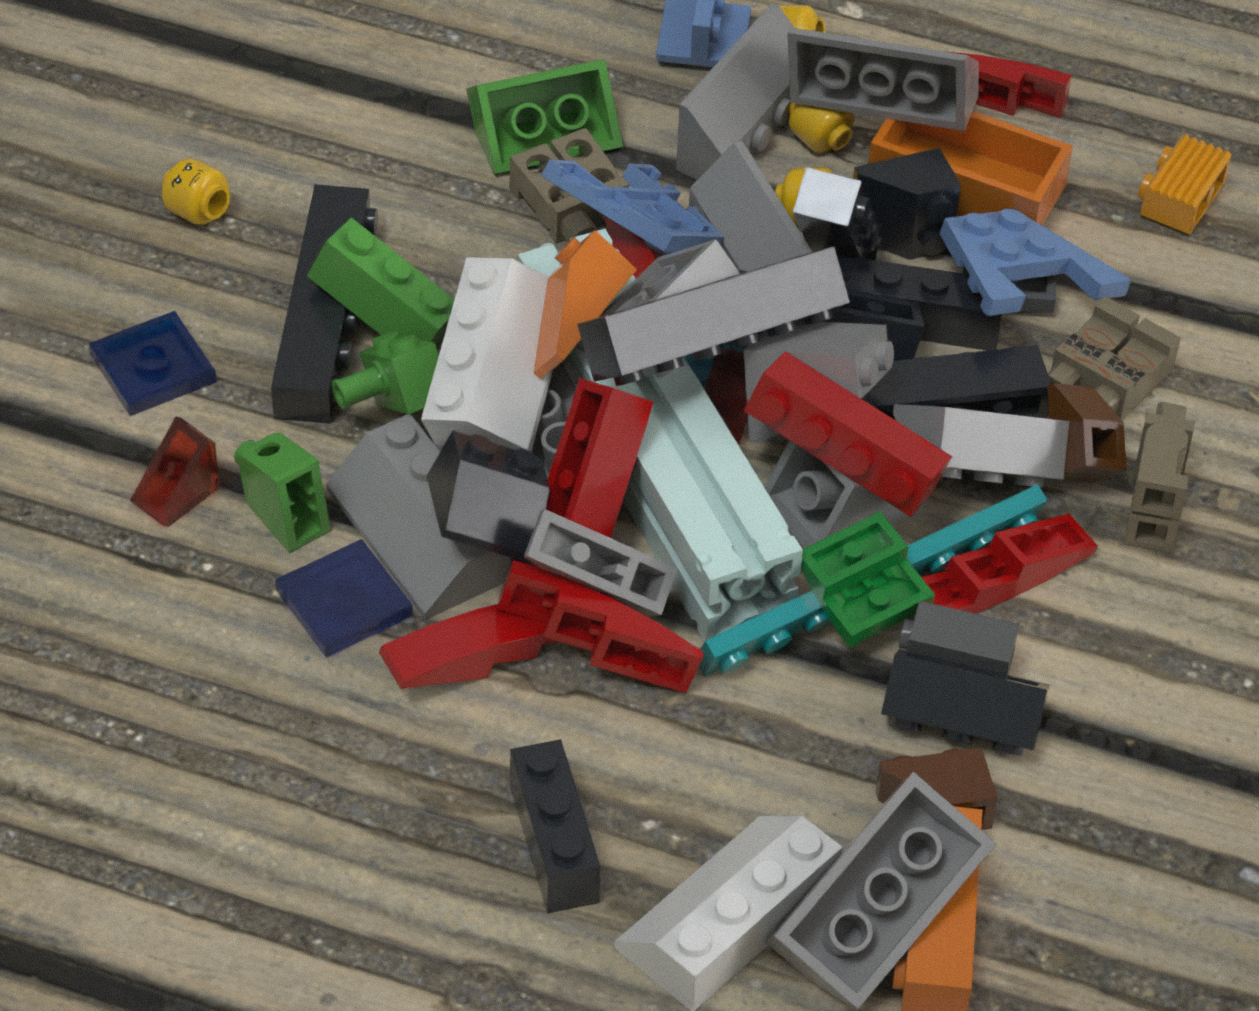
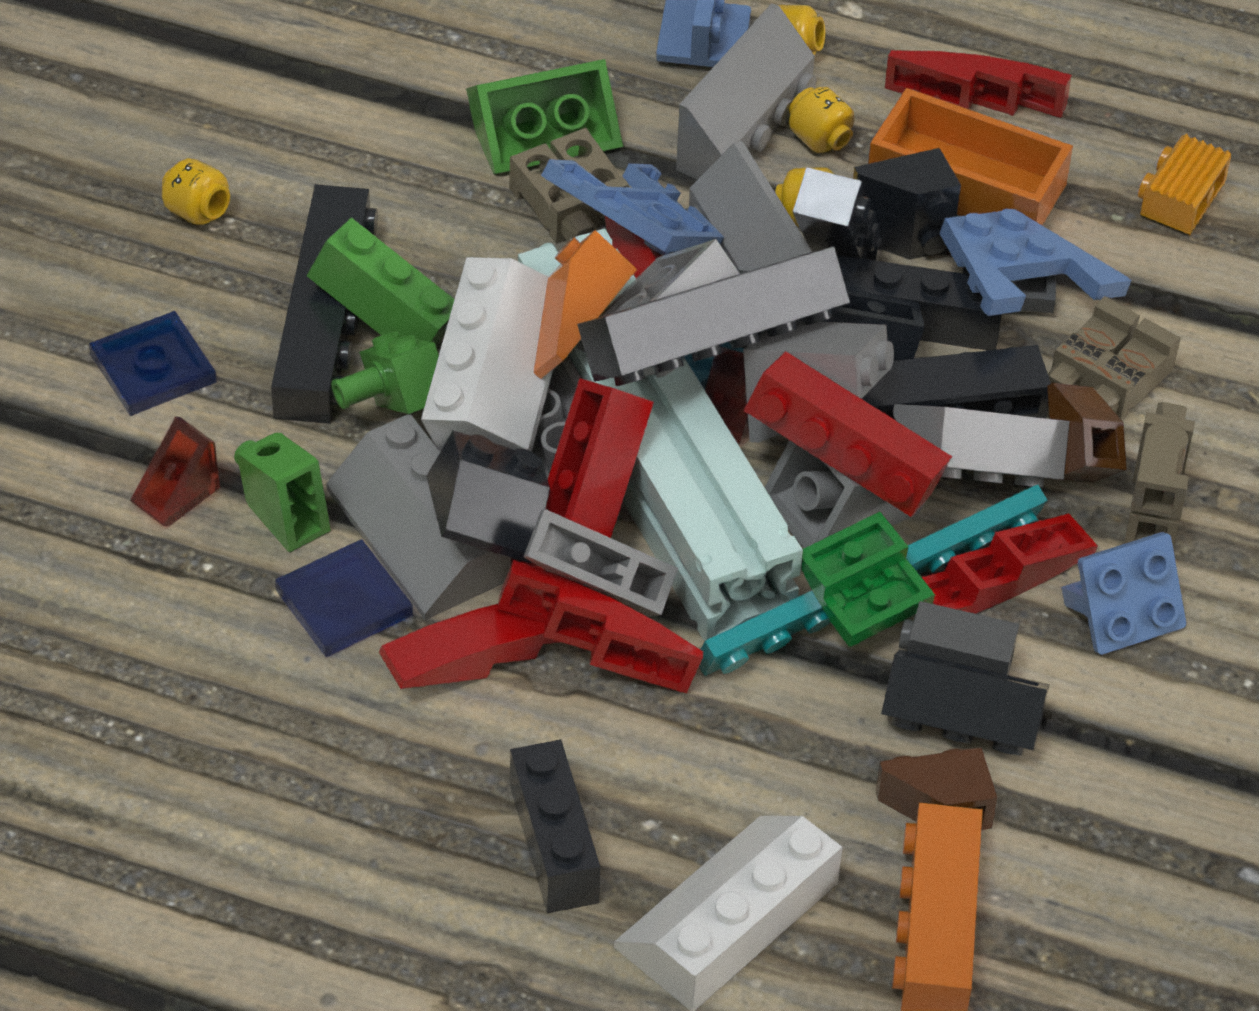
(881, 892): light grey slope -> none
(882, 79): light grey slope -> none
(1128, 593): none -> medium blue bracket

